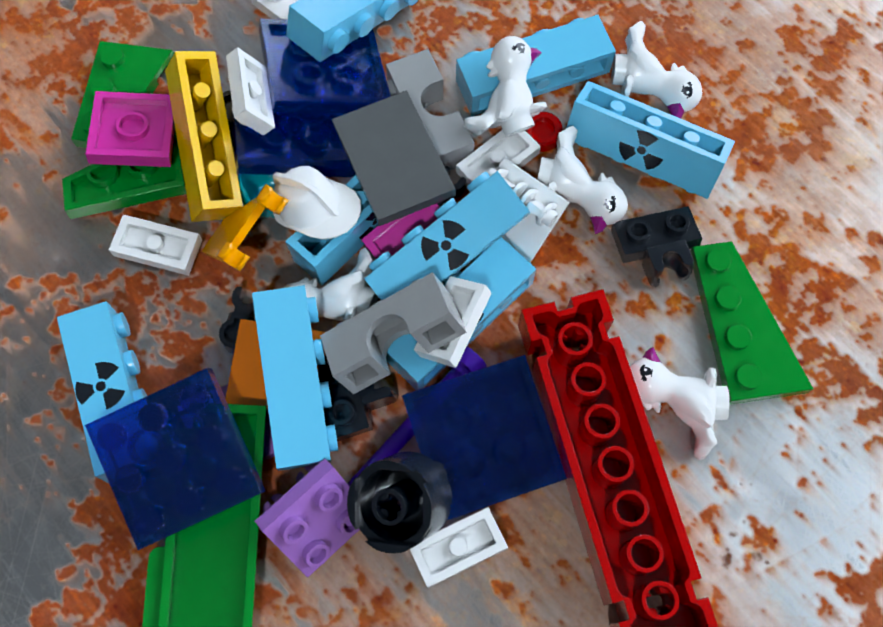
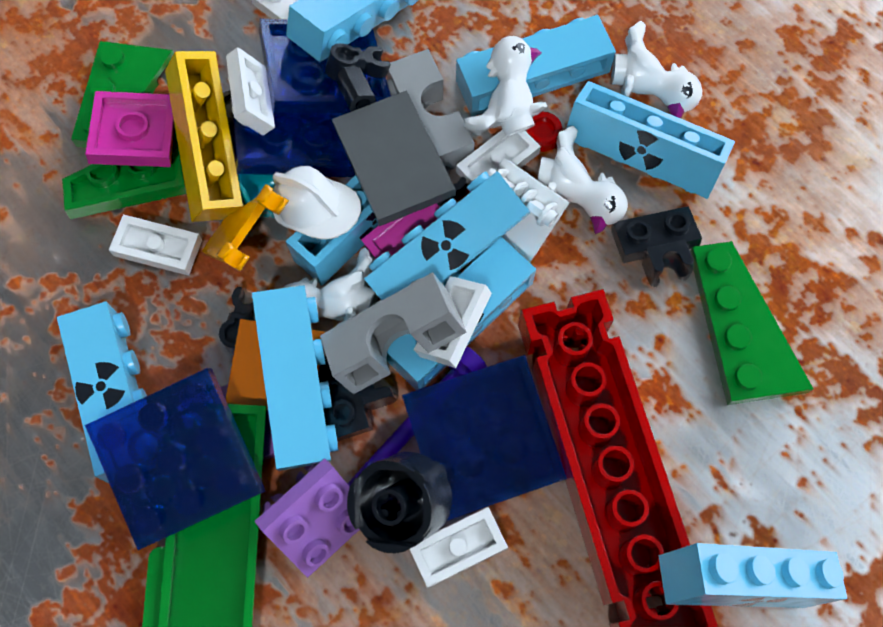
(347, 68): none -> black bar
(691, 398): white animal -> none
(751, 576): none -> medium azure brick

